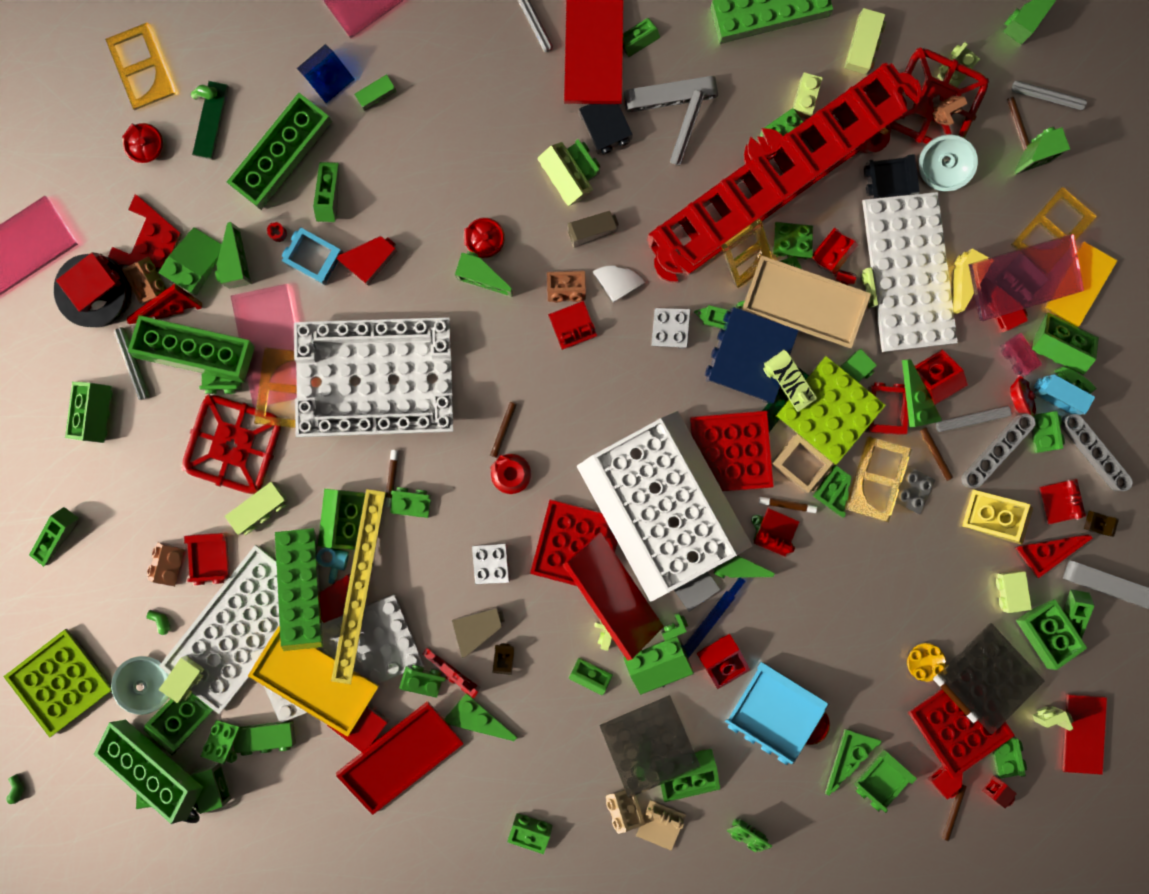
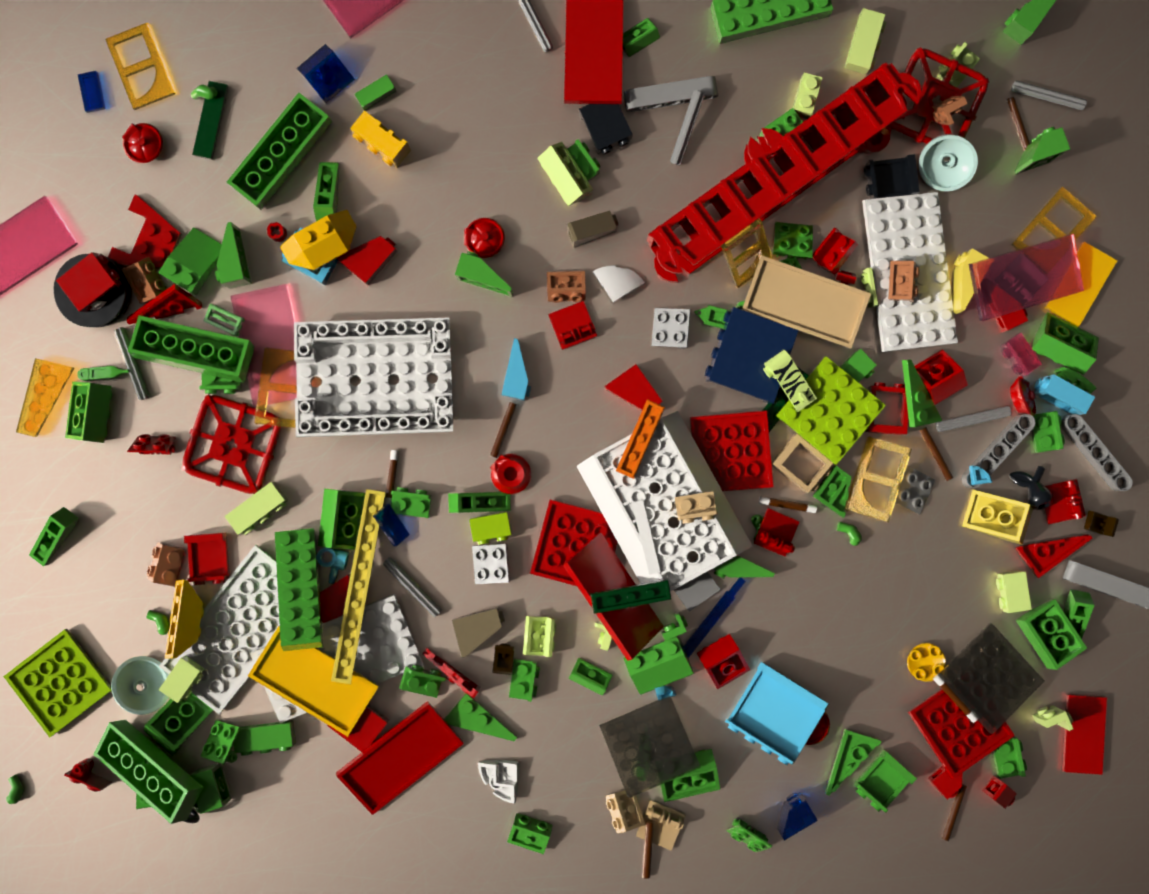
(42, 393): none -> clear yellow wing
(82, 774): none -> red hinge
(91, 91): none -> clear blue tile
(100, 373): none -> bright green piece
(153, 444): none -> red hinge
(184, 620): none -> yellow wedge
(237, 325): none -> bright green tile
(320, 241): none -> yellow wedge
(380, 140): none -> yellow wedge
(391, 525): none -> clear blue tile
(412, 586): none -> light grey axle
(478, 502): none -> bright green slope
(490, 527): none -> lime brick
(502, 777): none -> white brick
(516, 378): none -> medium azure slope
(523, 679): none -> bright green bracket
(539, 636): none -> yellowish green bracket
(630, 596): none -> dark green tile
(633, 388): none -> red slope
(640, 439): none -> orange tile
(646, 537): none -> white sticker
(648, 849): none -> reddish brown bar
(665, 691): none -> medium azure tile
(696, 506): none -> tan bracket
(795, 816): none -> clear blue slope
(854, 534): none -> bright green arm
(902, 281): none -> nougat bracket
(979, 475): none -> medium azure tile
(1038, 495): none -> black piece

